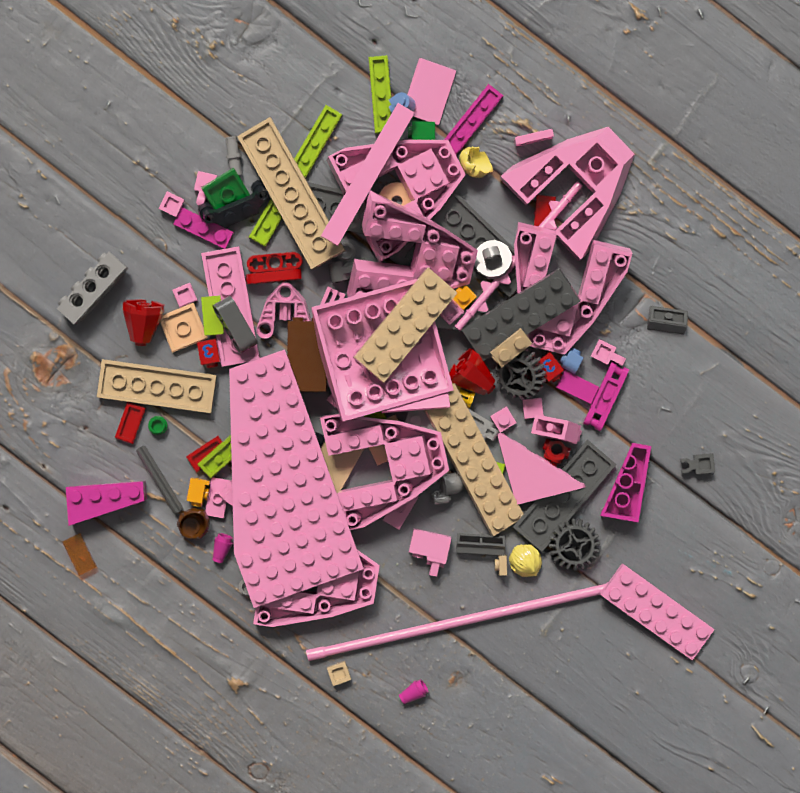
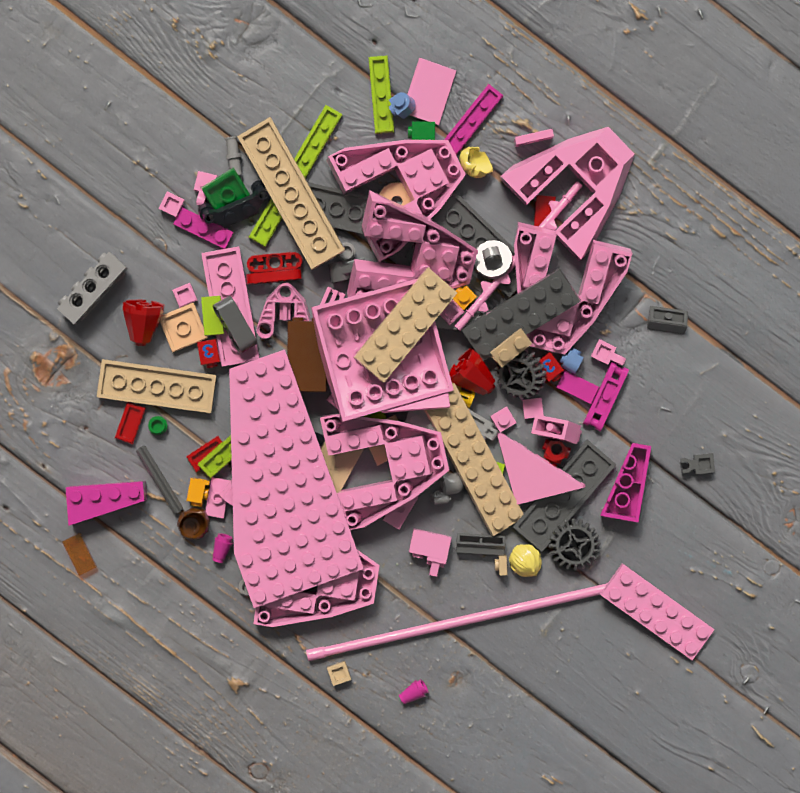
(367, 174): bright pink tile -> none

